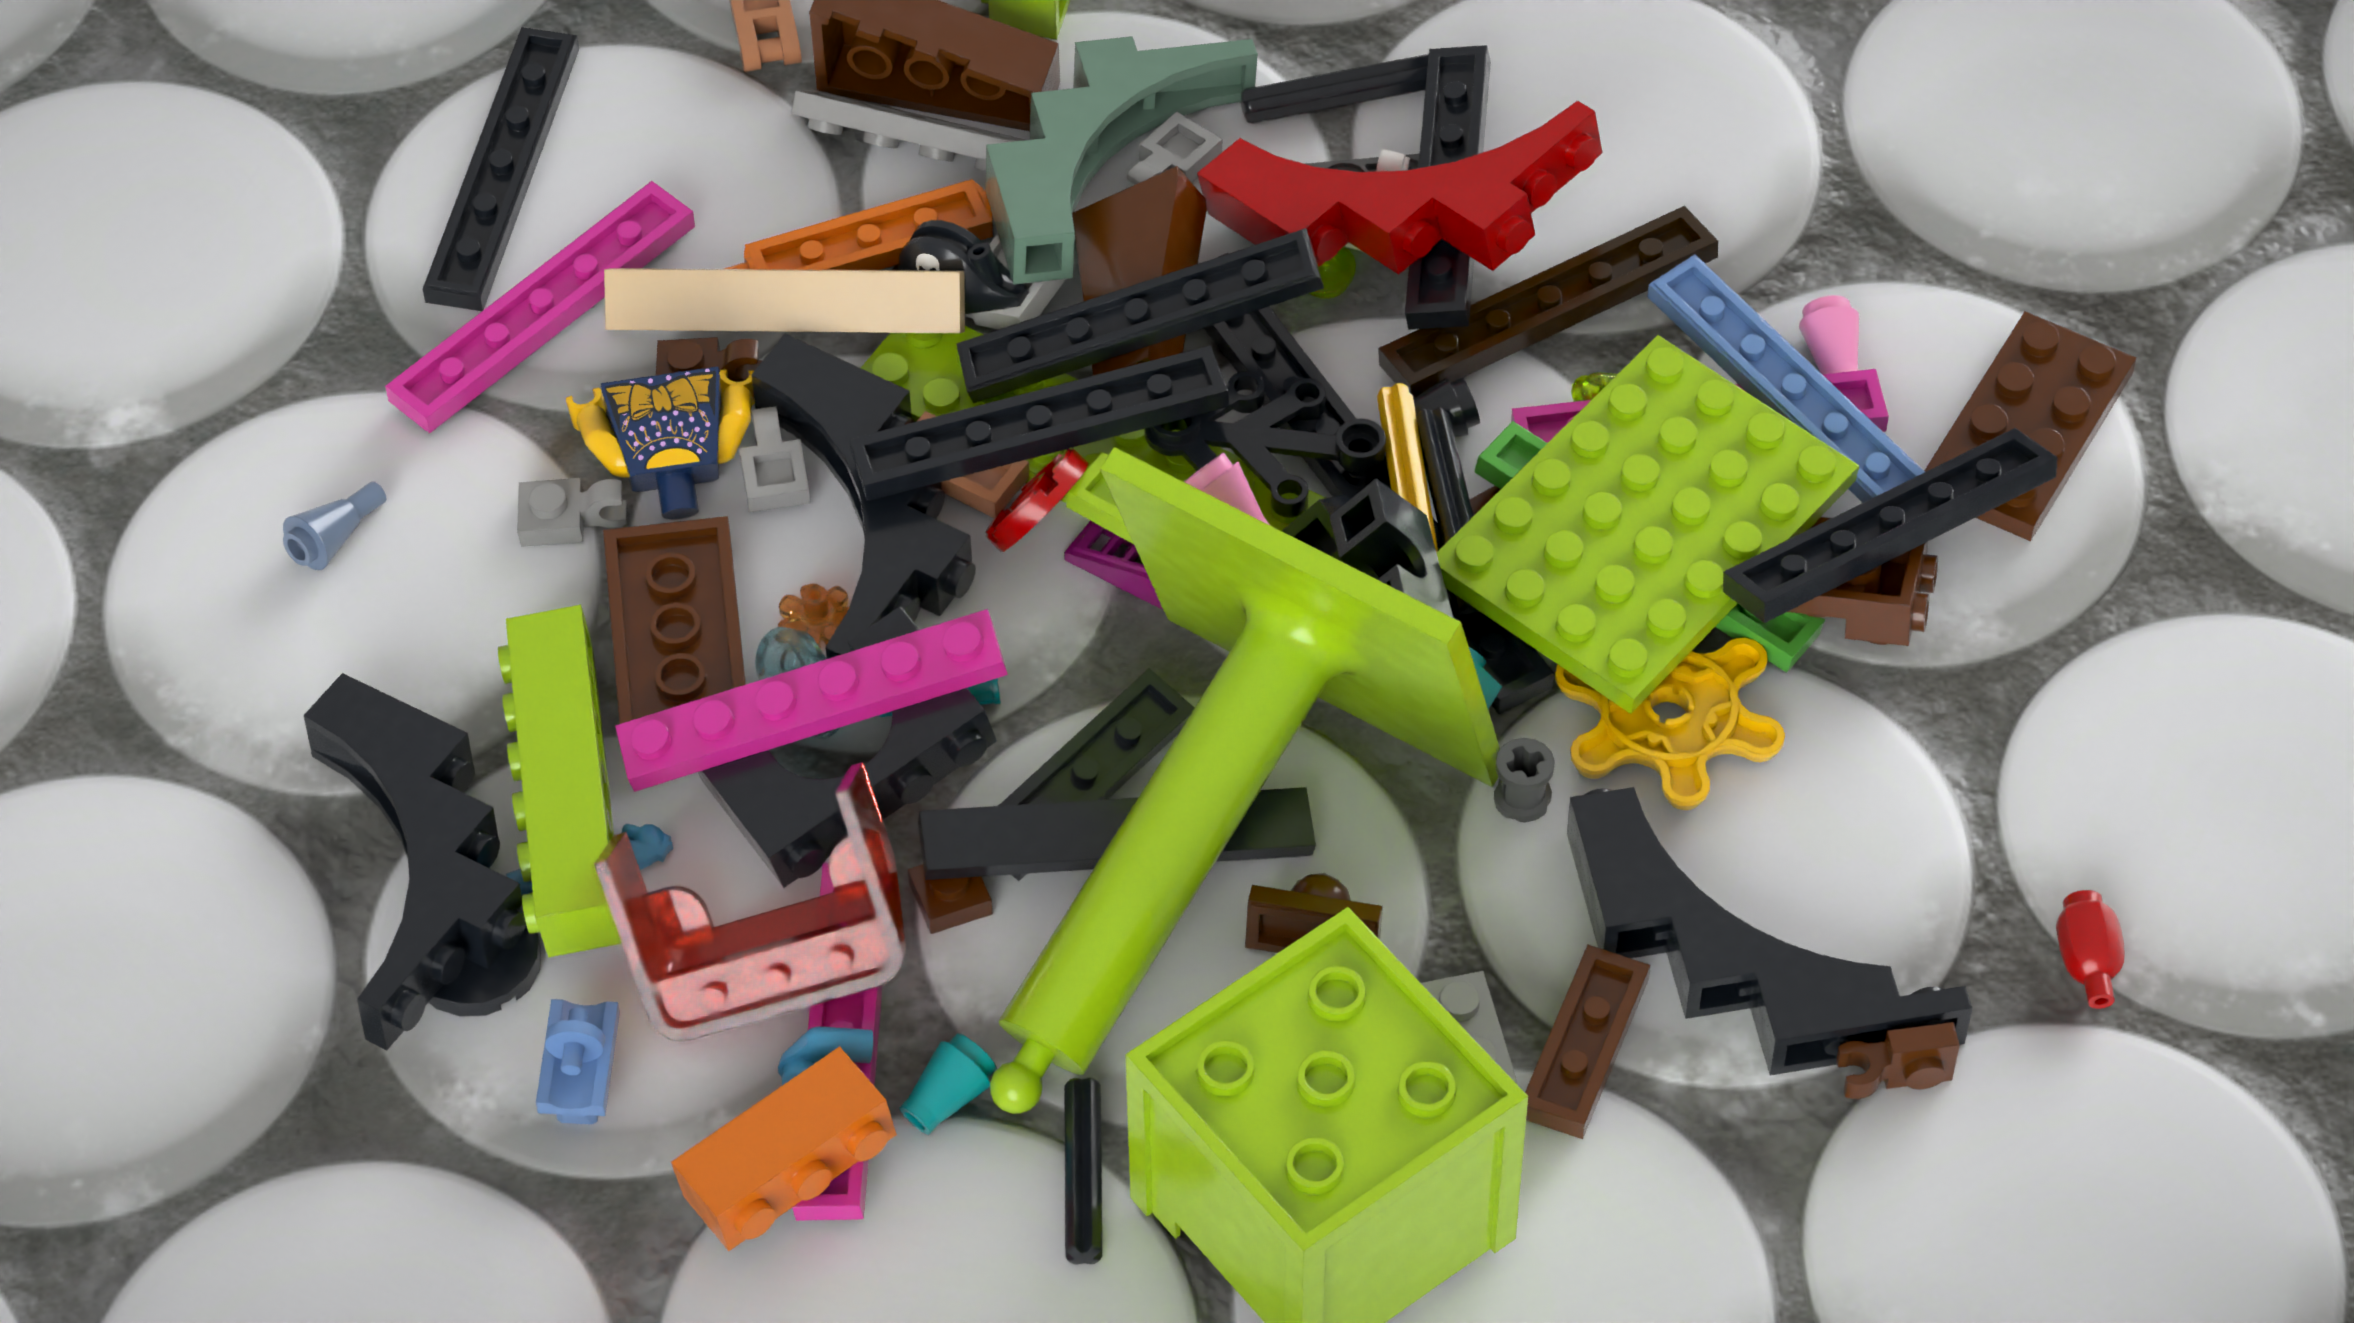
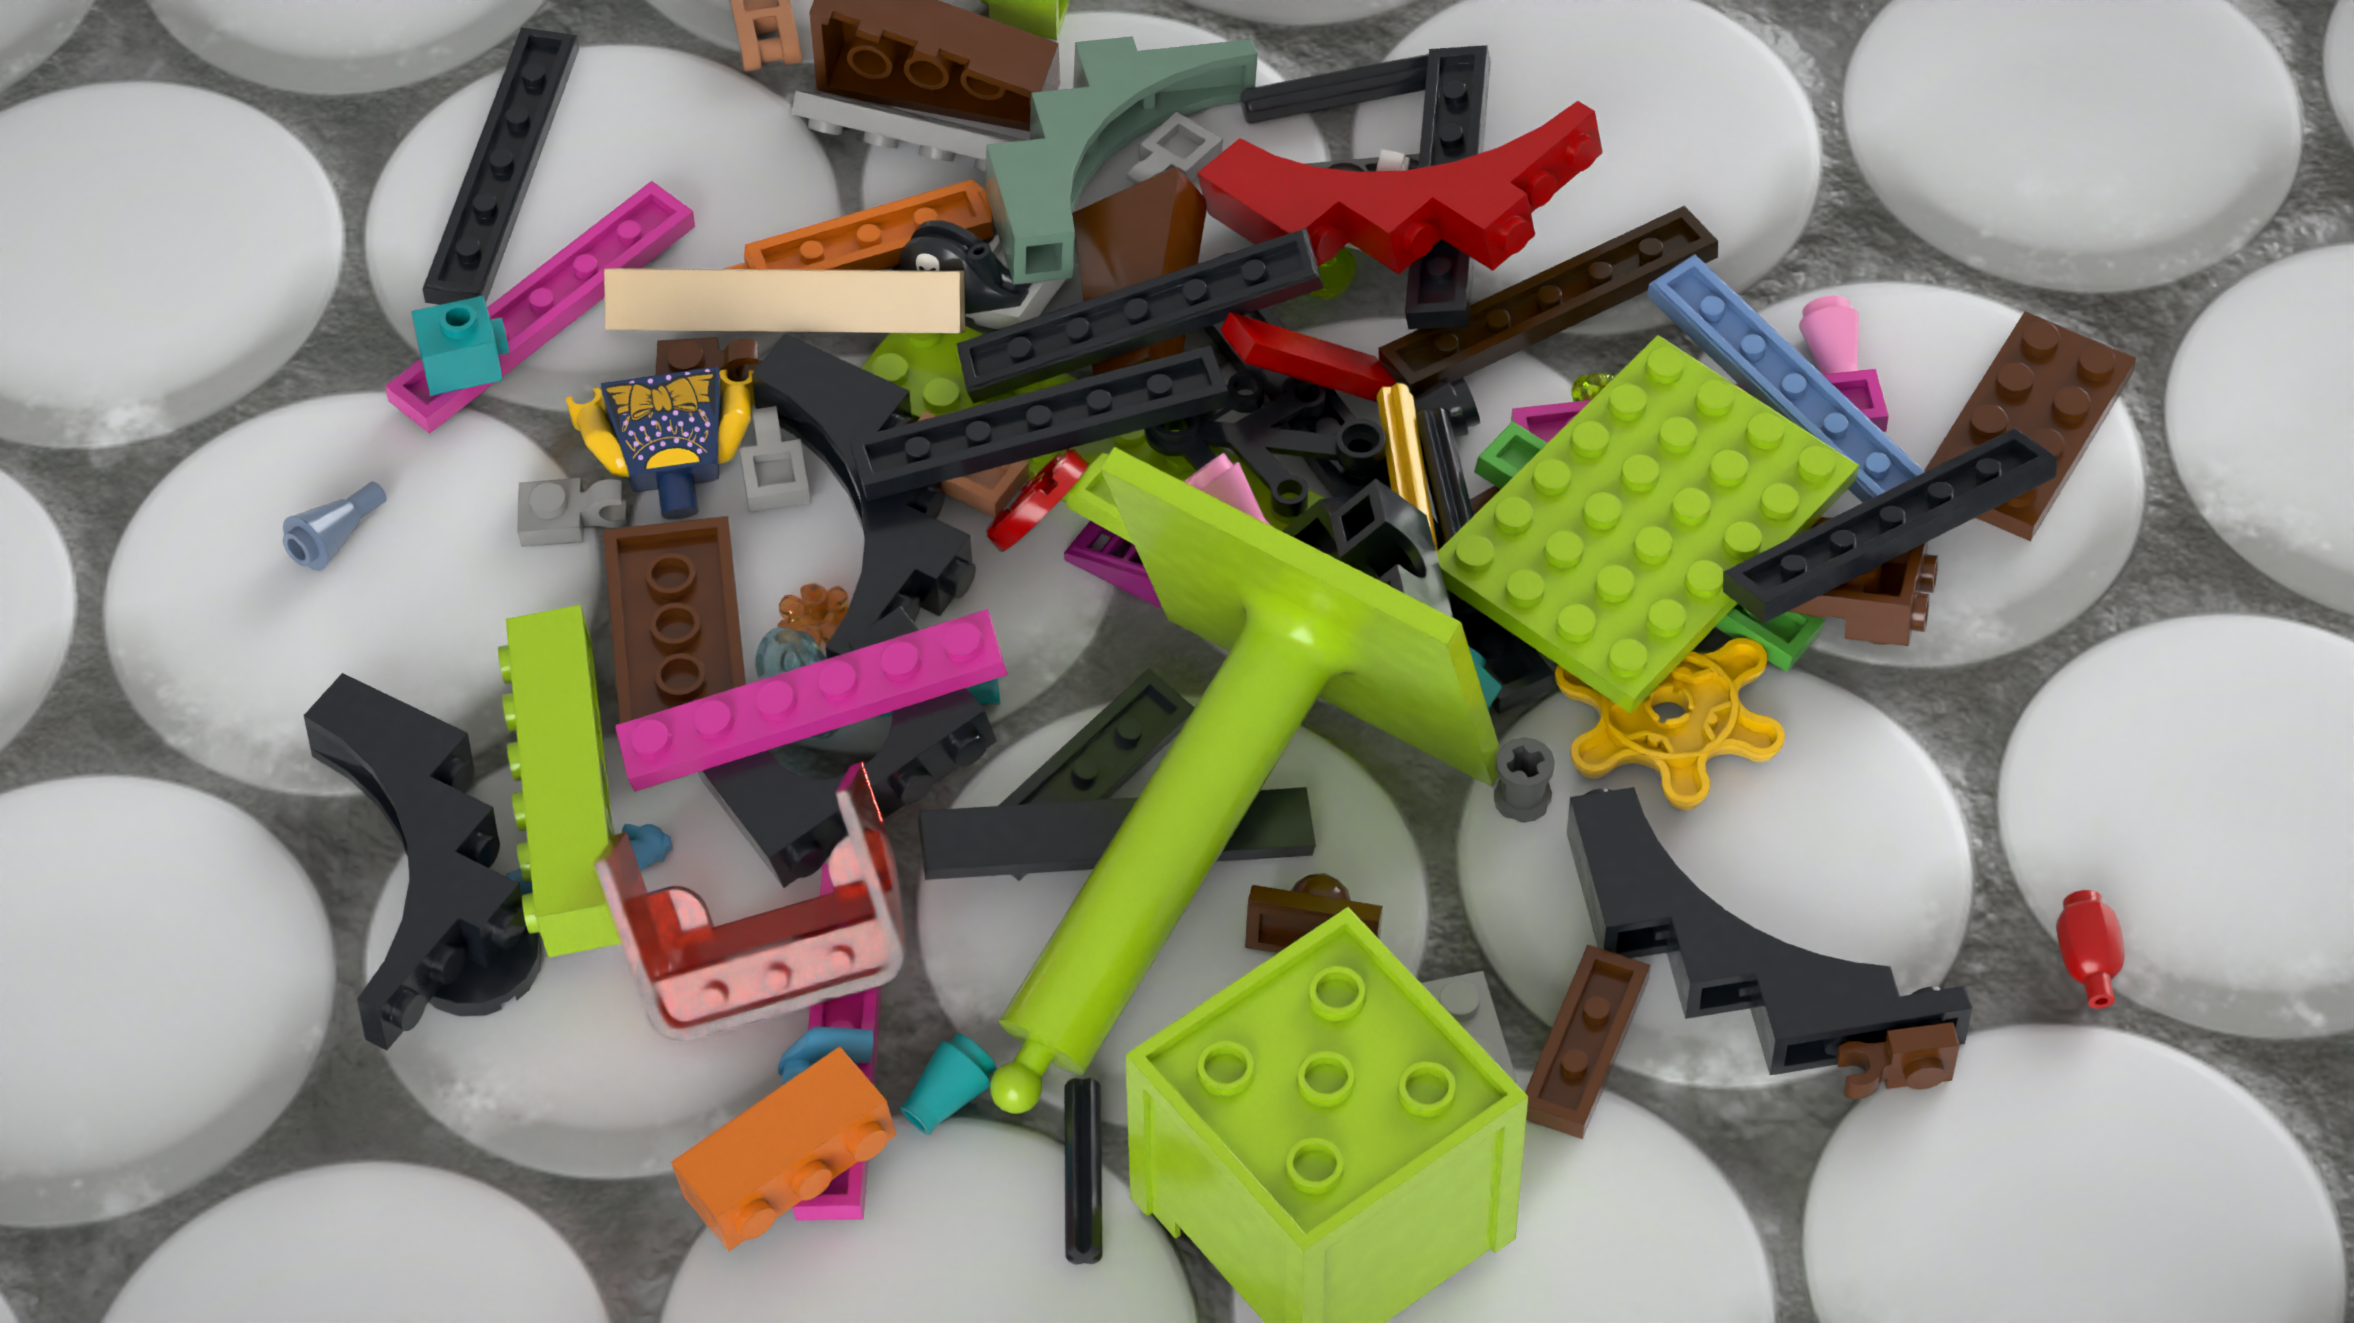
(459, 345): none -> teal brick
(577, 1061): medium blue hips -> none
(949, 901): reddish brown plate -> none
(1306, 357): none -> red tile

